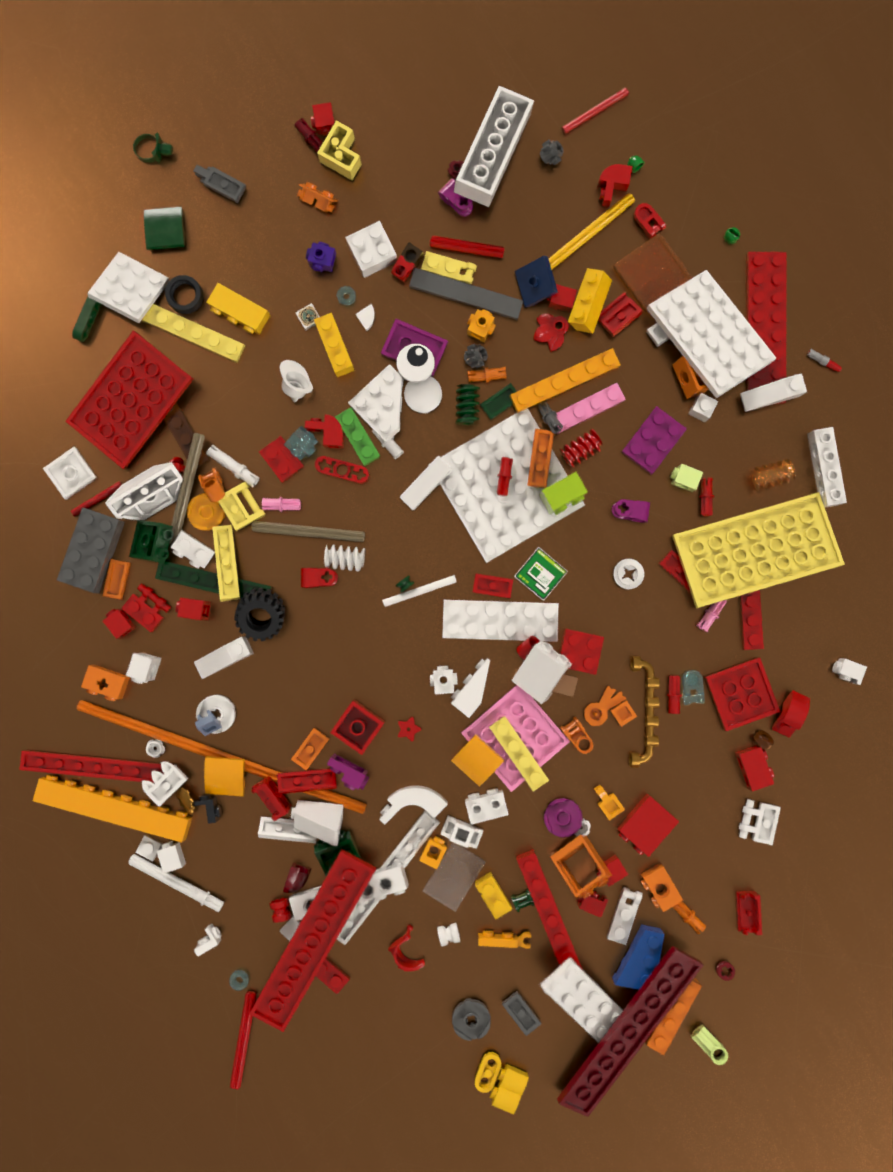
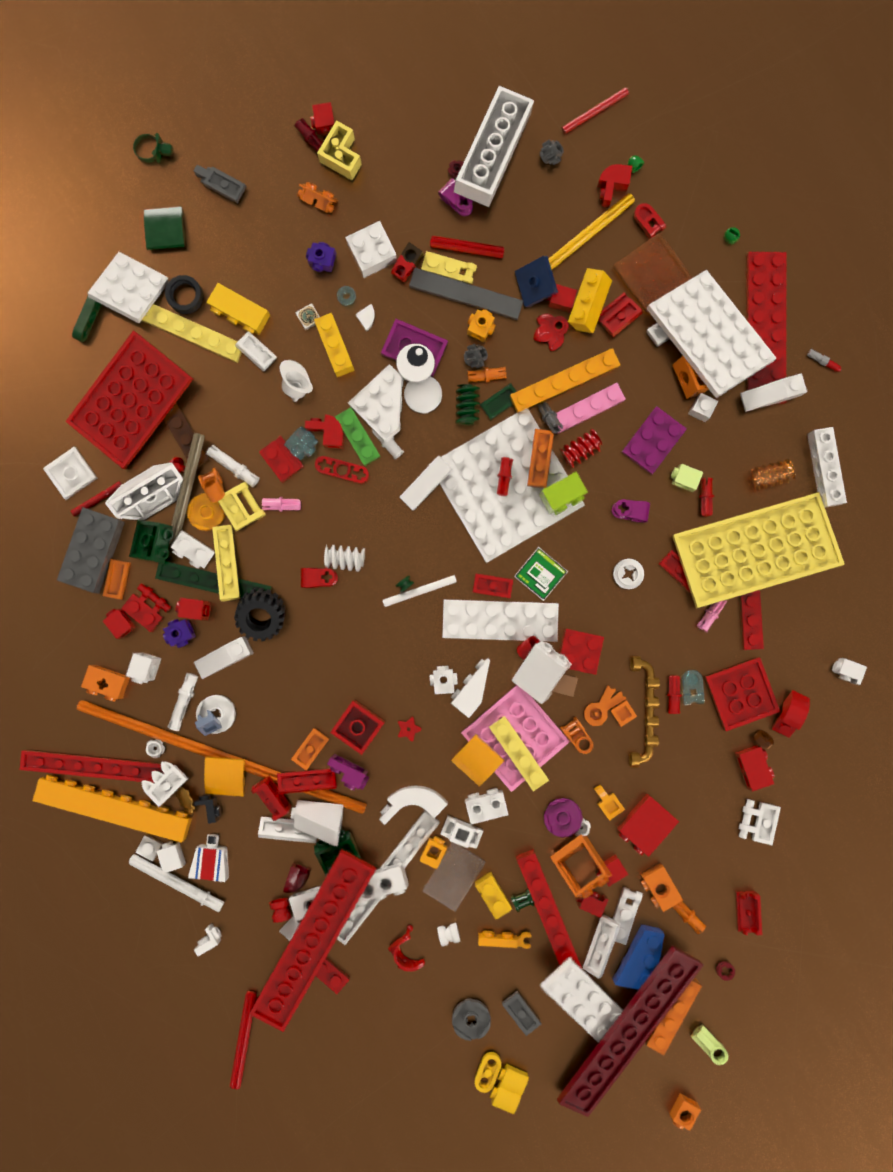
(181, 705): none -> white pin
(185, 633): none -> dark purple brick
(210, 861): none -> torso
(236, 985): clear light blue plate -> none
(256, 351): none -> white plate
(308, 531): dark tan axle -> none
(601, 946): none -> white plate
(682, 1104): none -> orange brick

